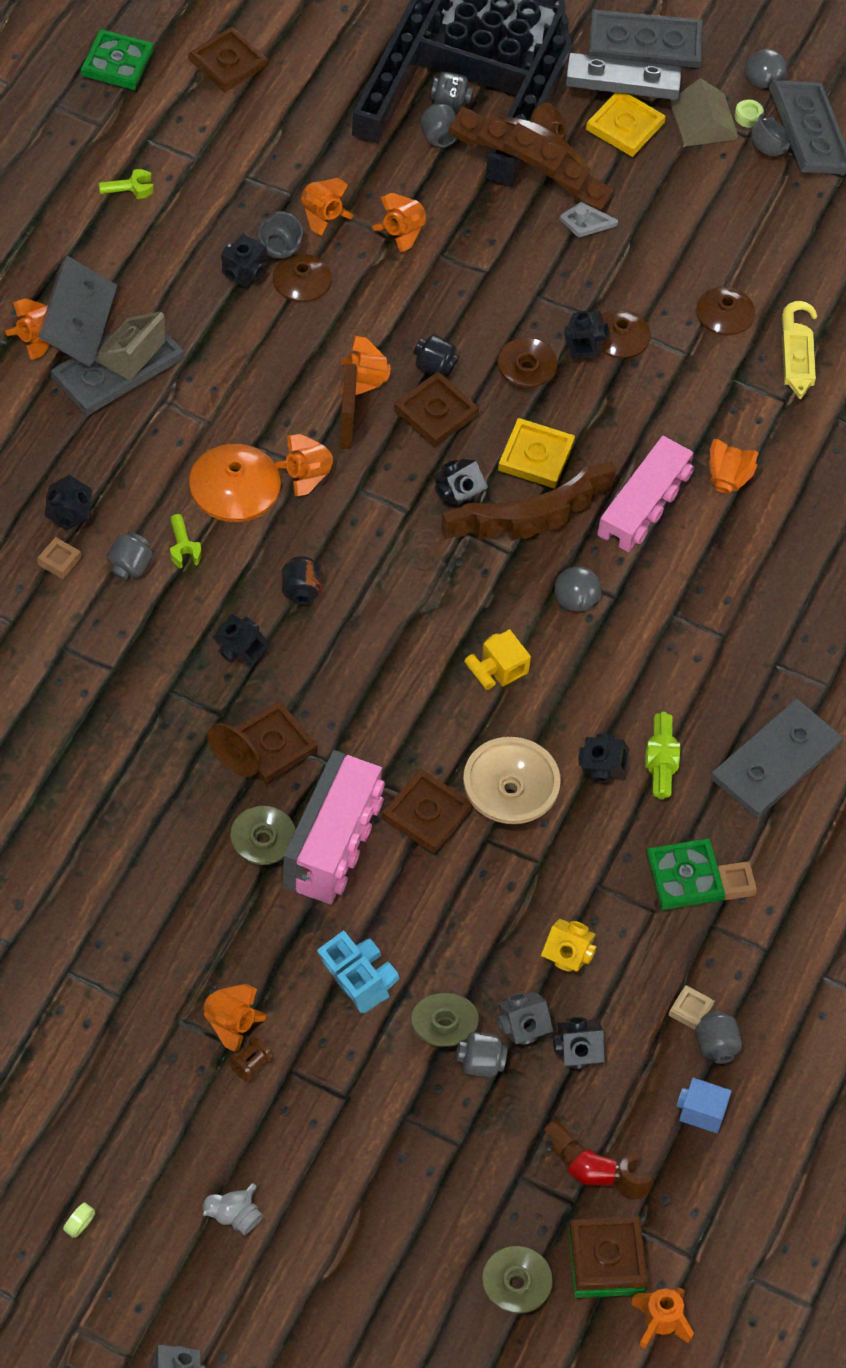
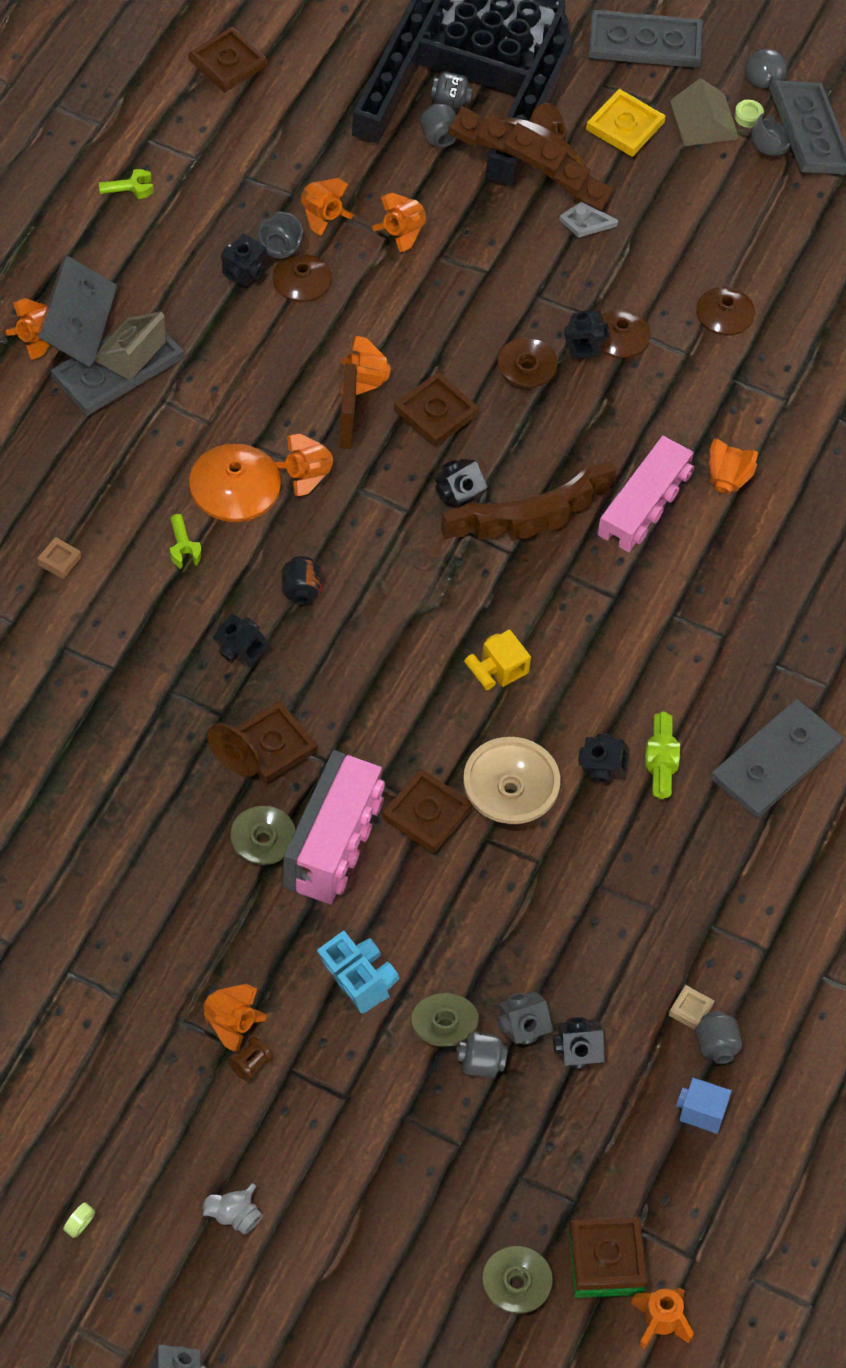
(68, 502): black brick -> none
(117, 59): green piece -> none
(129, 555): dark grey head -> none
(435, 355): black head -> none
(536, 453): yellow plate -> none
(569, 945): yellow brick -> none
(578, 589): dark grey hair -> none
(597, 1169): reddish brown piece -> none
(623, 76): dark grey plate -> none
(685, 874): green piece -> none
(737, 880): medium nougat tile -> none
(798, 349): light yellow plate -> none

